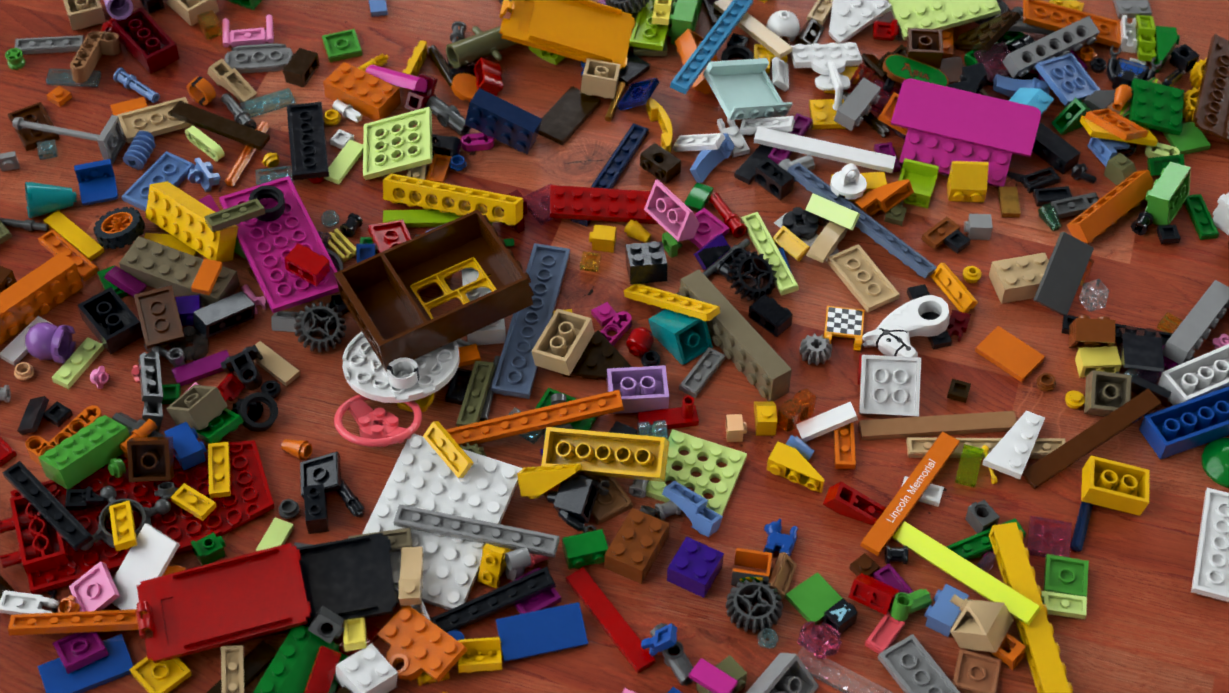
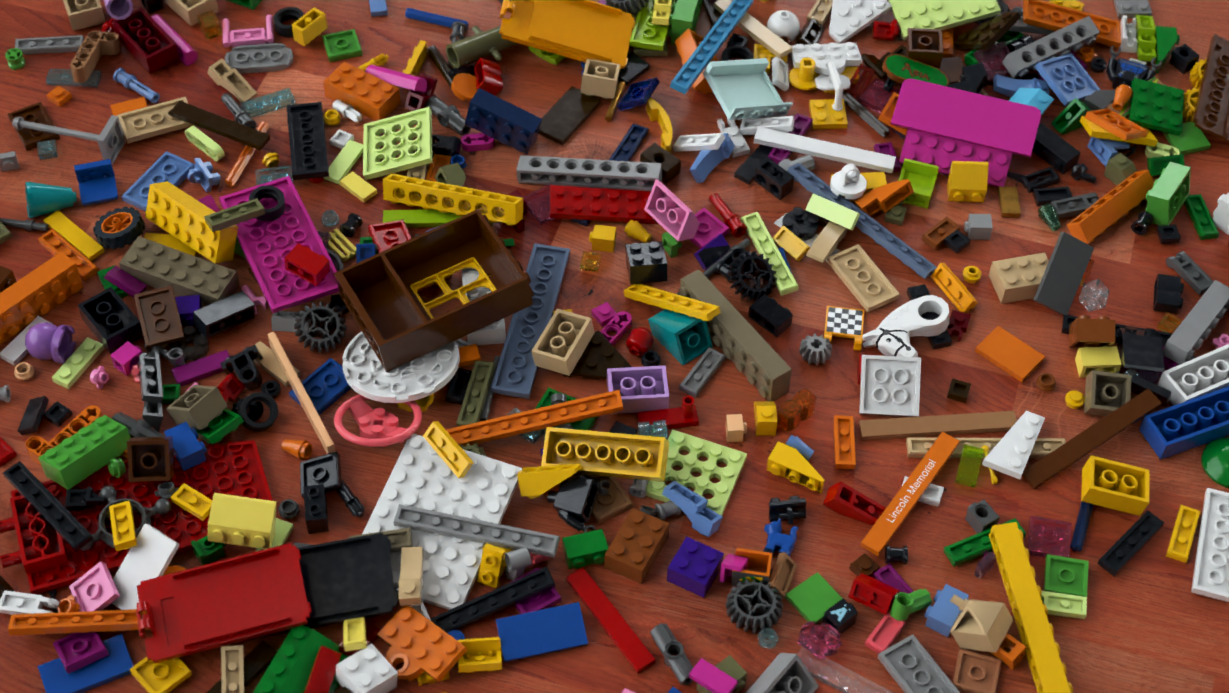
(126, 357): none -> dark pink brick
(139, 150): medium blue piece -> none
(145, 430): orange pin -> none
(185, 51): none -> dark pink brick
(205, 87): orange piece -> none
(206, 276): orange tile -> none
(219, 470): yellow plate -> none
(242, 521): none -> light yellow slope
(286, 14): none -> black tyre
(301, 67): dark brown brick -> none
(301, 393): none -> light nougat tile
(309, 26): none -> yellow brick
(324, 385): none -> blue tile
(326, 616): dark grey brick -> none
(358, 187): none -> light yellow tile
(399, 365): white piece -> none
(432, 18): none -> blue axle
(451, 174): none -> olive slope
(588, 172): none -> light grey brick
(663, 639): blue plate -> none
(698, 197): green slope -> none
(731, 563): none -> dark pink panel
(787, 510): none -> black hips
(804, 76): none -> yellow piece
(827, 422): white tile -> none
(858, 104): light grey brick -> none
(966, 572): neon yellow tile -> none
(1130, 543): none -> black plate
(1167, 293): none -> black brick
(1173, 77): black axle -> none
(1183, 533): none -> yellow tile
(1190, 272): none -> dark grey plate

